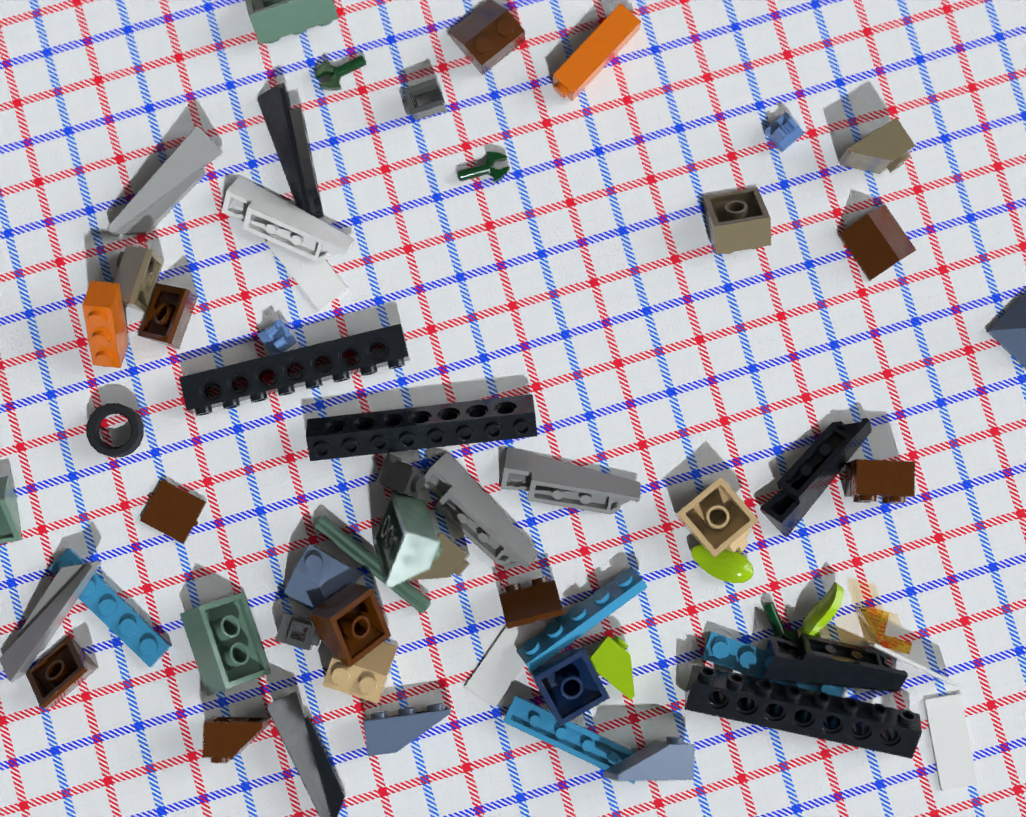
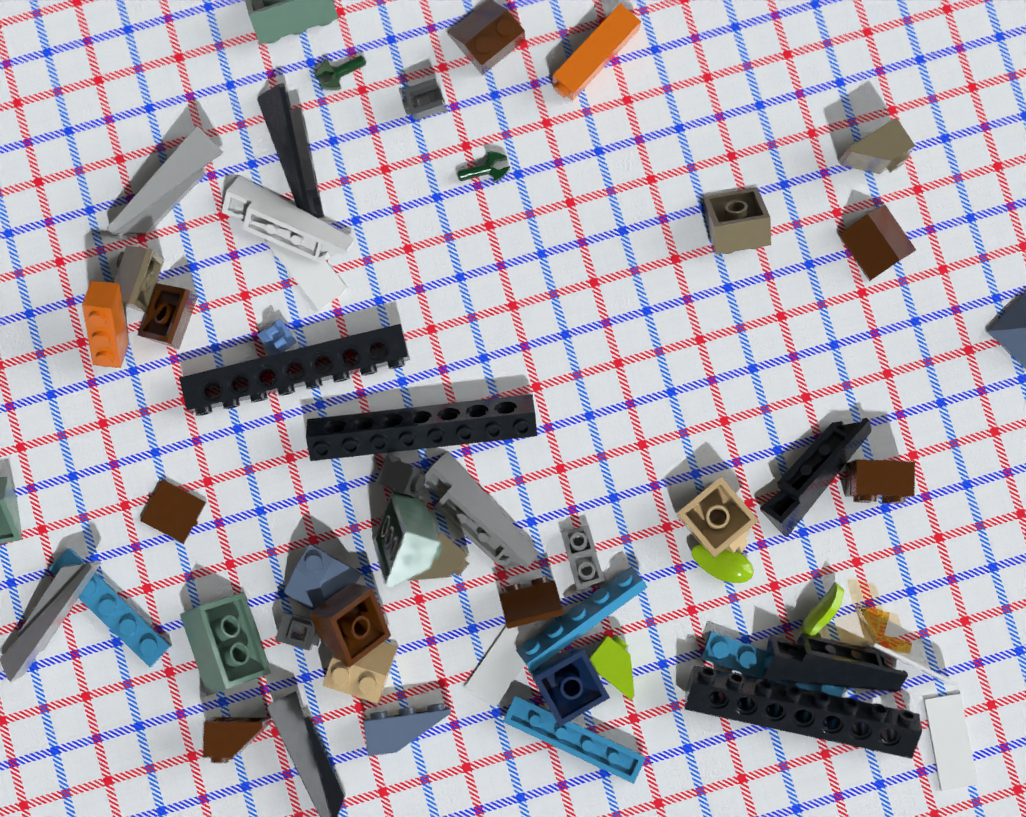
(59, 672): reddish brown slope -> none
(95, 420): black tyre -> none
(369, 562): sand green axle -> none
(566, 484): light grey wedge -> none
(582, 557): none -> light grey slope
(657, 761): sand blue slope -> none
(777, 624): dark green bar -> none
(784, 132): medium blue tile -> none

